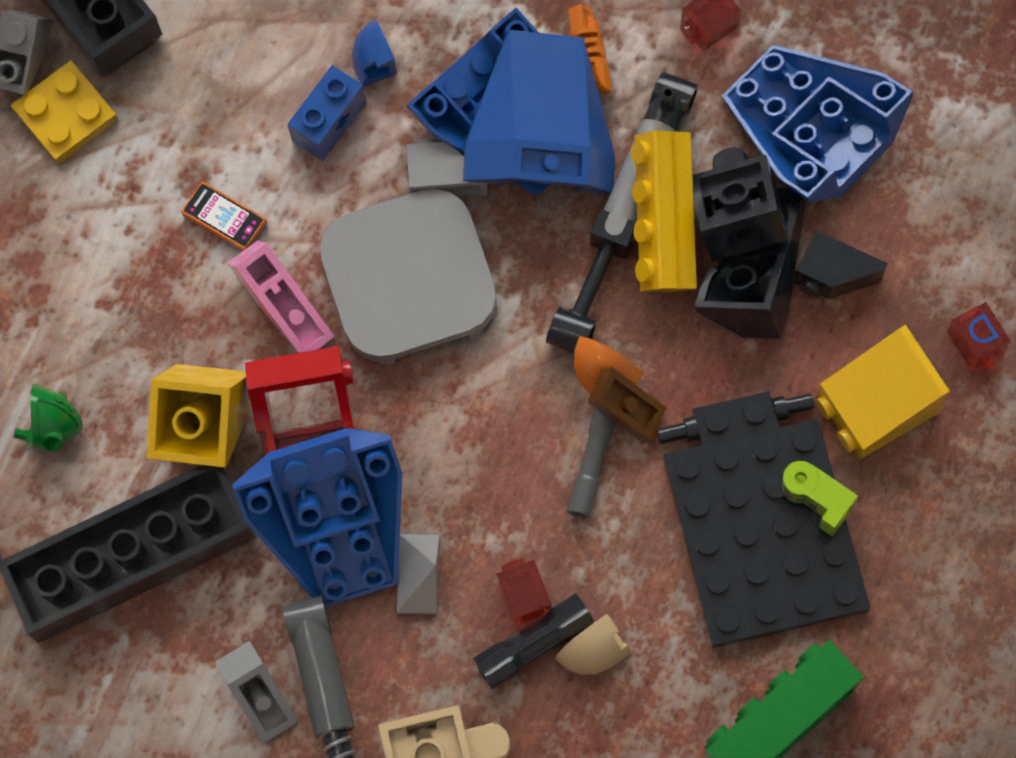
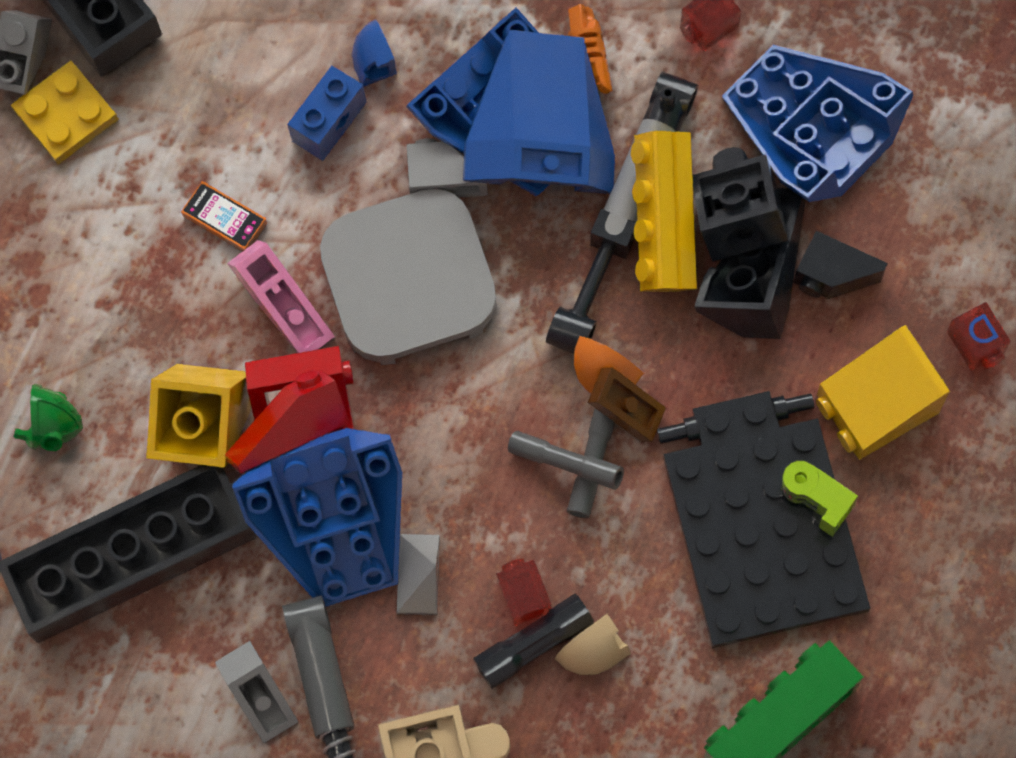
(291, 419): none -> red slope
(588, 467): none -> dark grey piece

